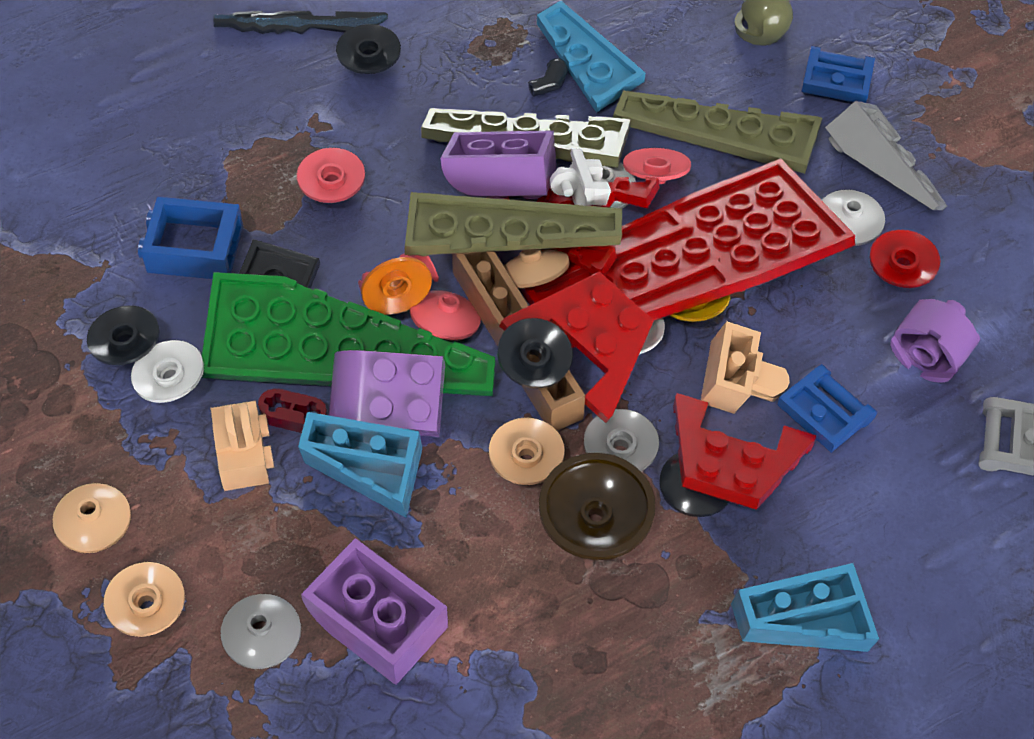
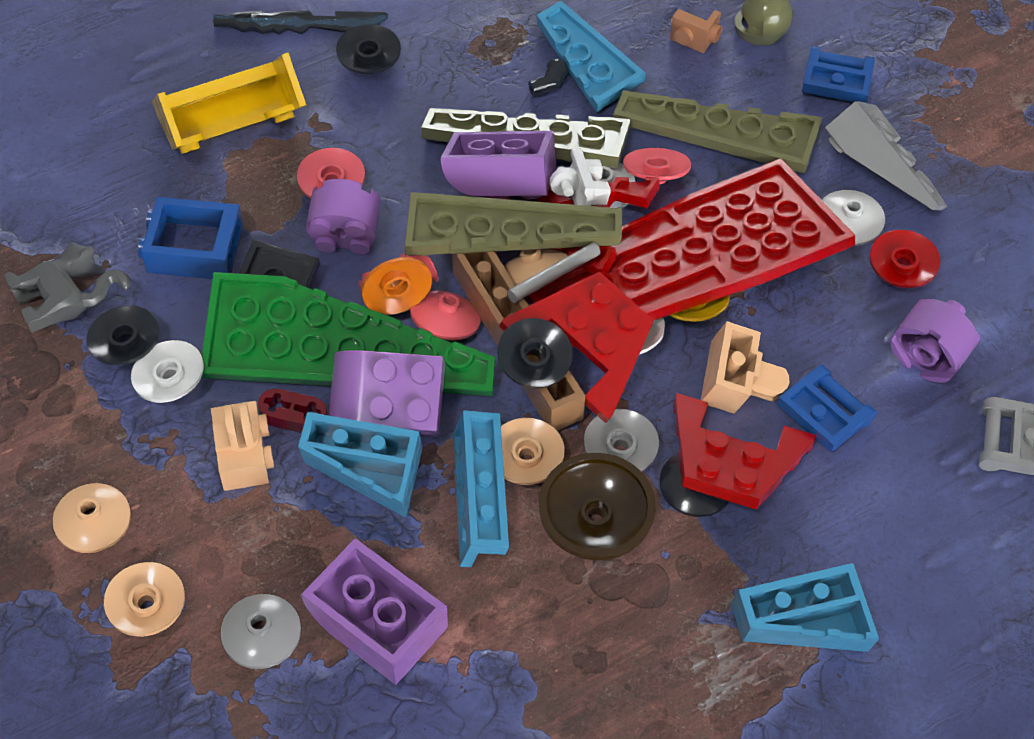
(60, 295): none -> dark grey animal
(229, 103): none -> yellow windscreen
(343, 216): none -> medium lavender brick
(480, 486): none -> dark azure fence
(553, 272): none -> light grey bar
(695, 31): none -> nougat bracket

